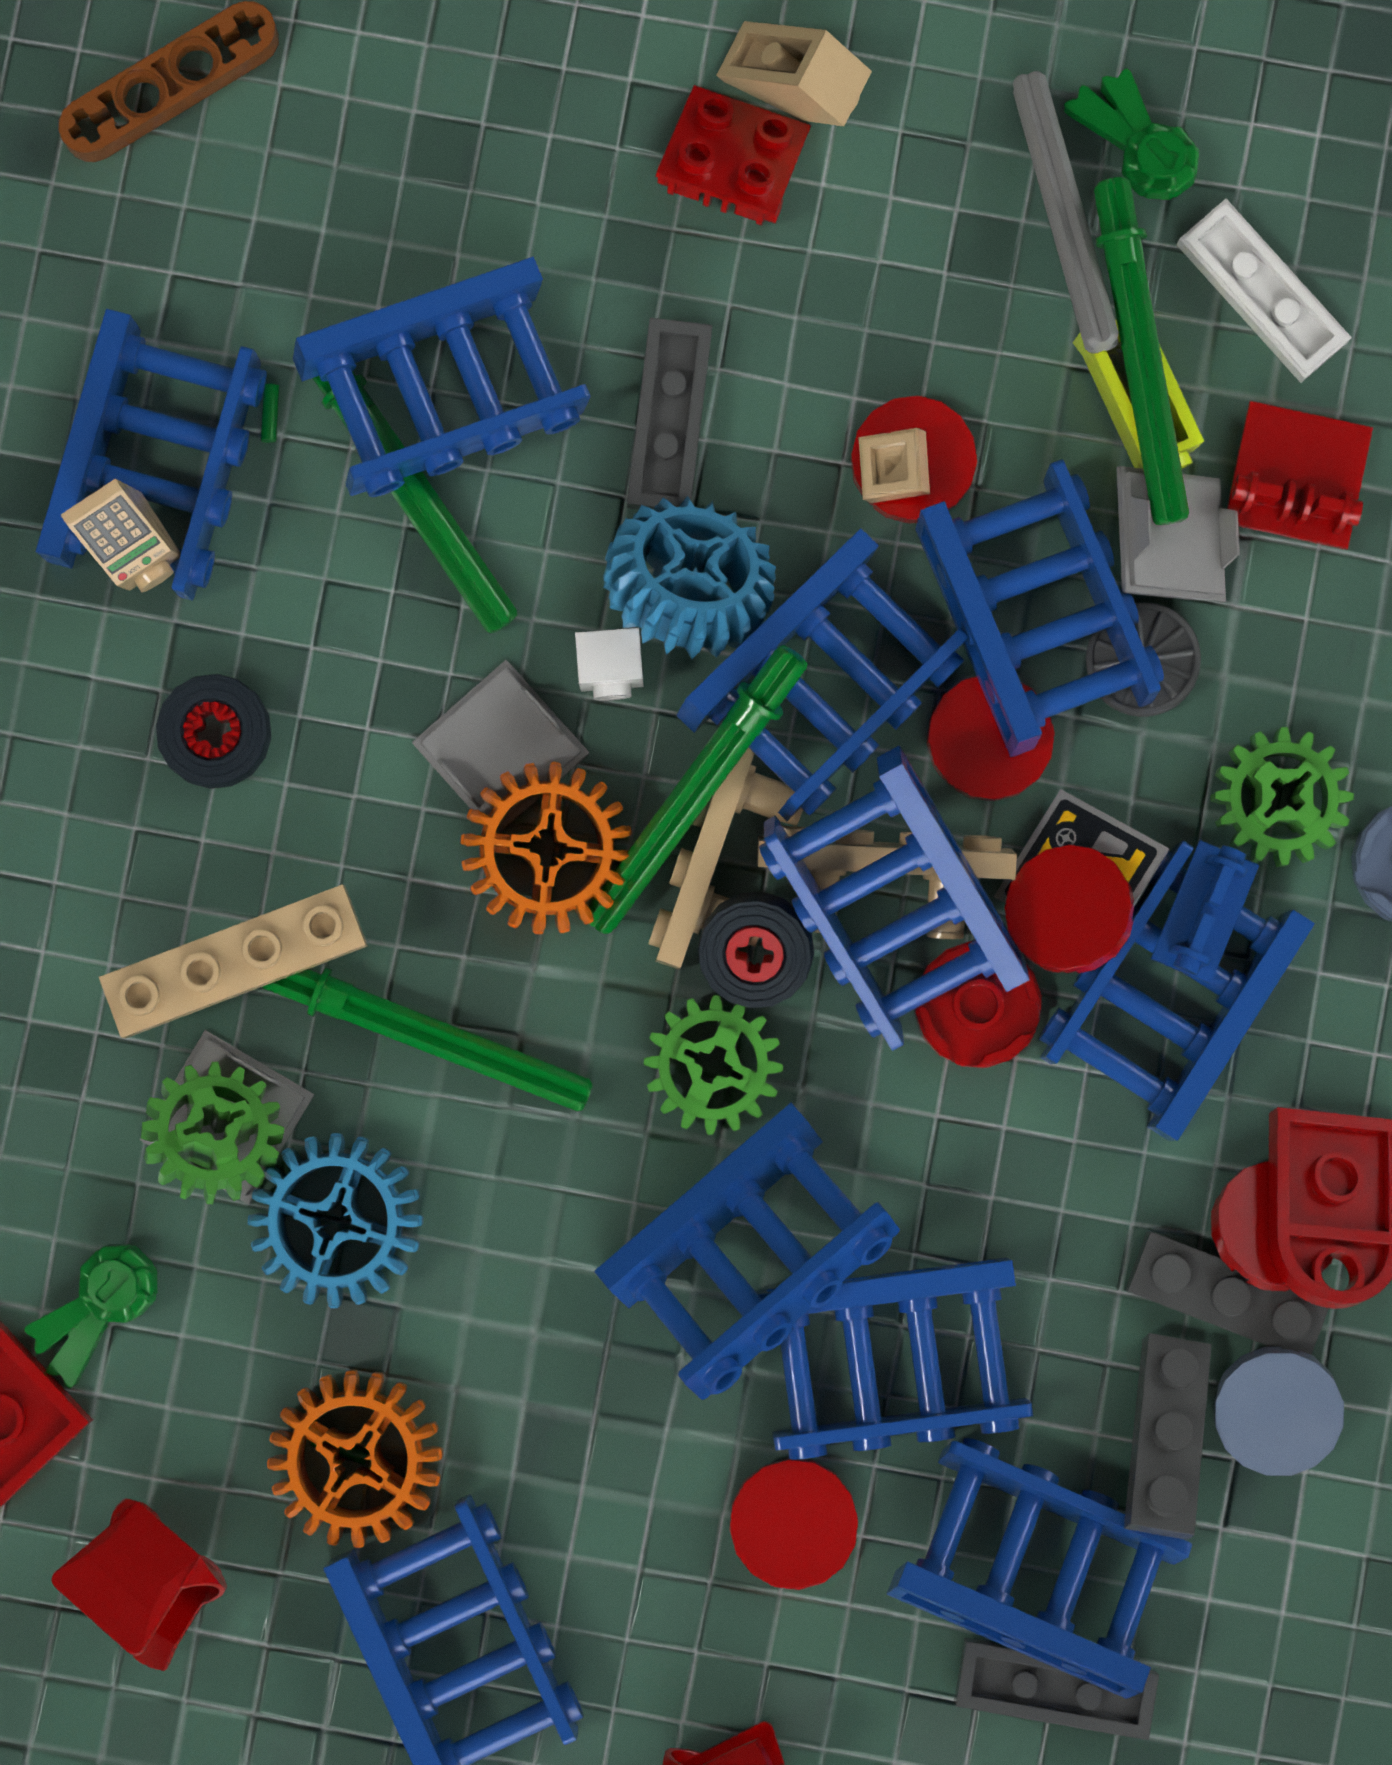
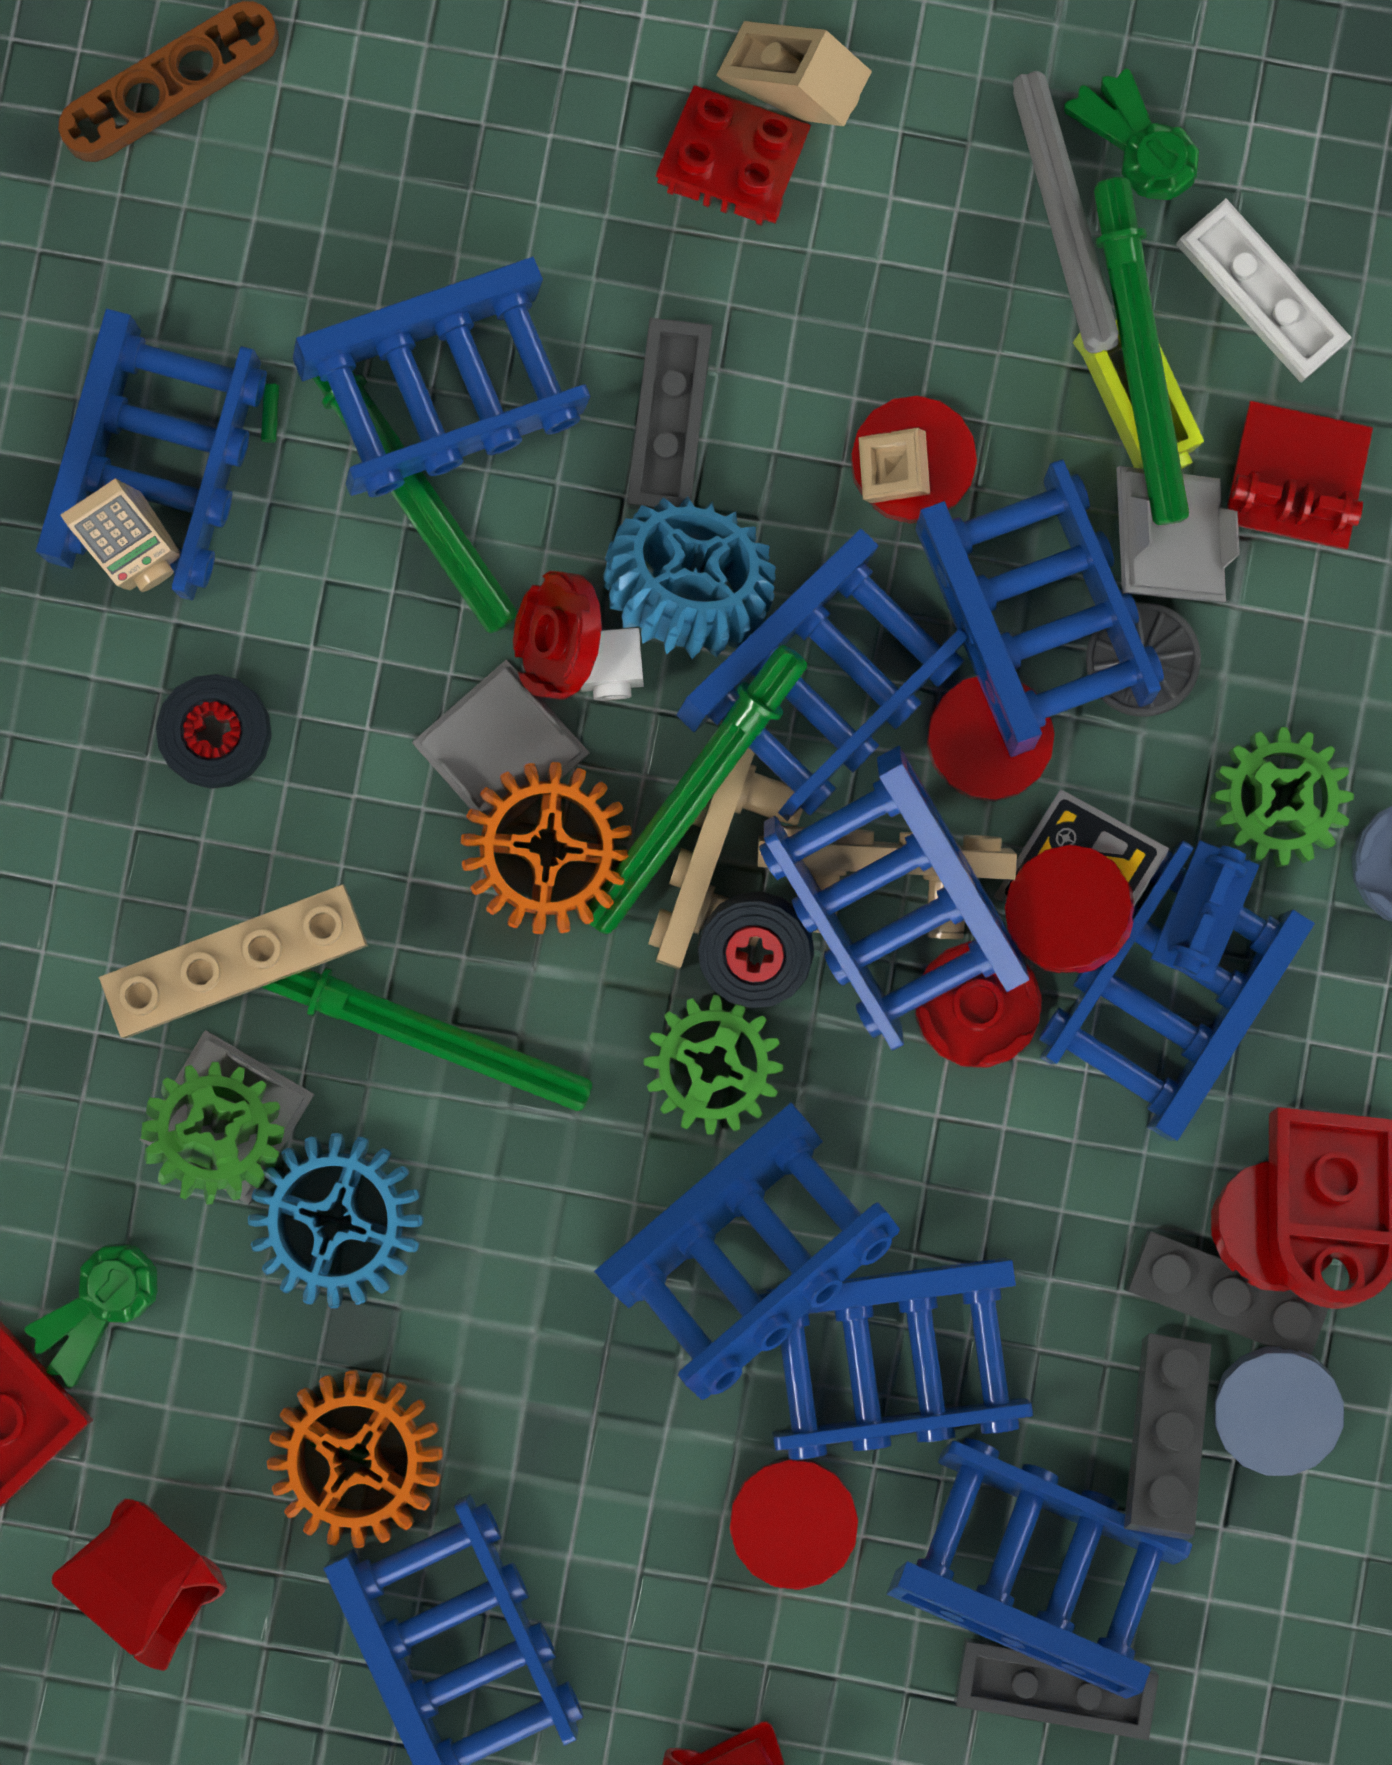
(558, 635): none -> red tile

